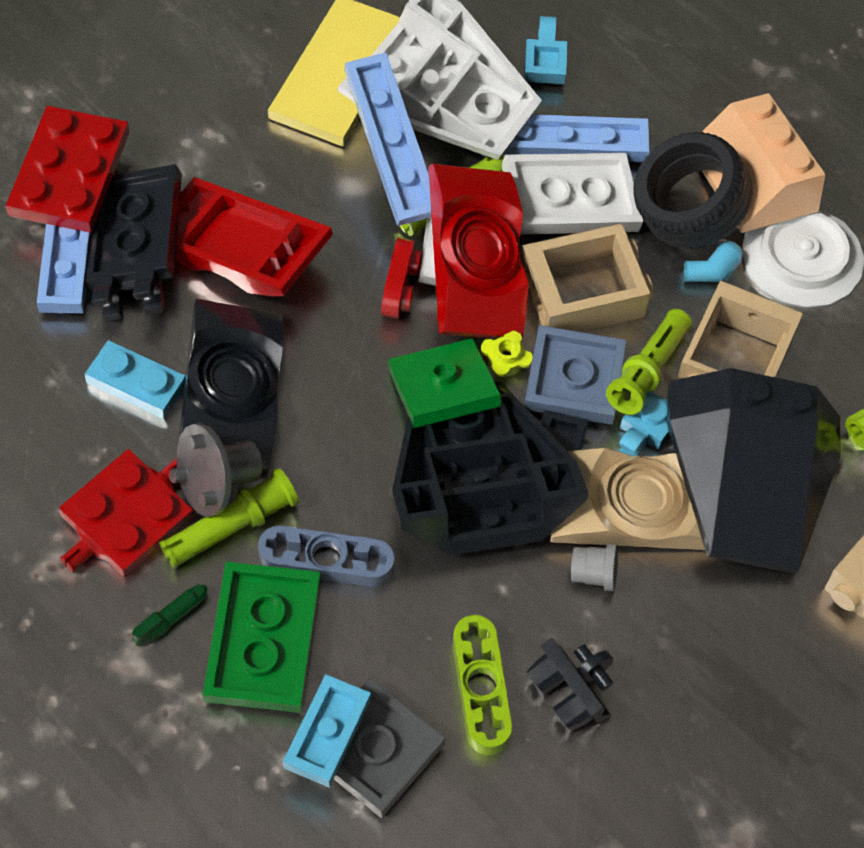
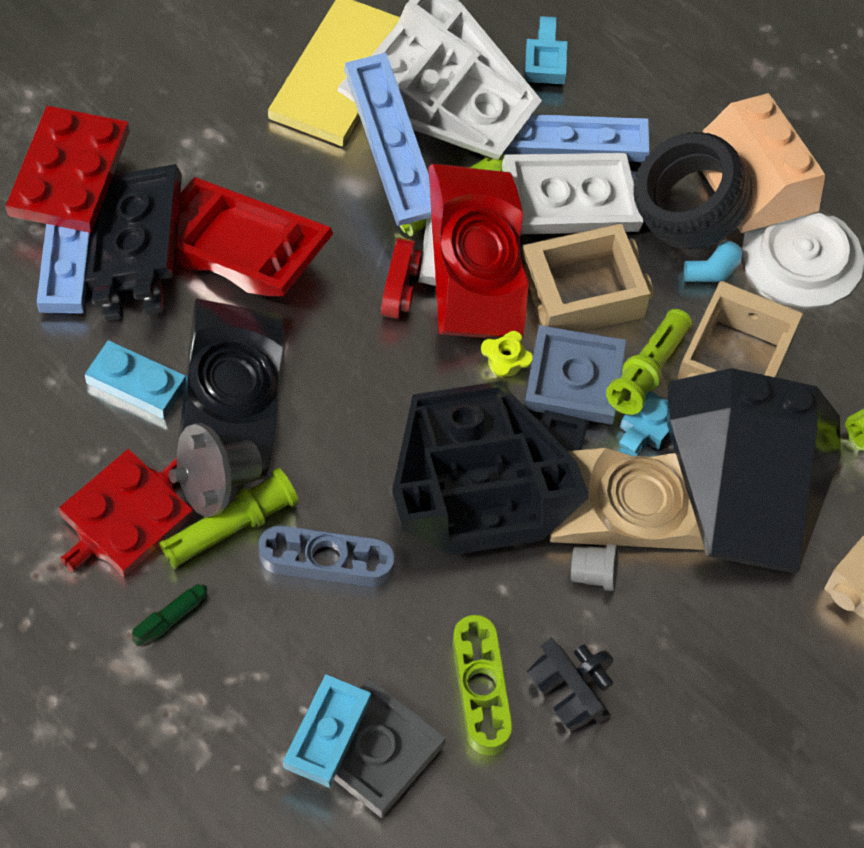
(262, 637): green plate -> none
(443, 383): green plate -> none

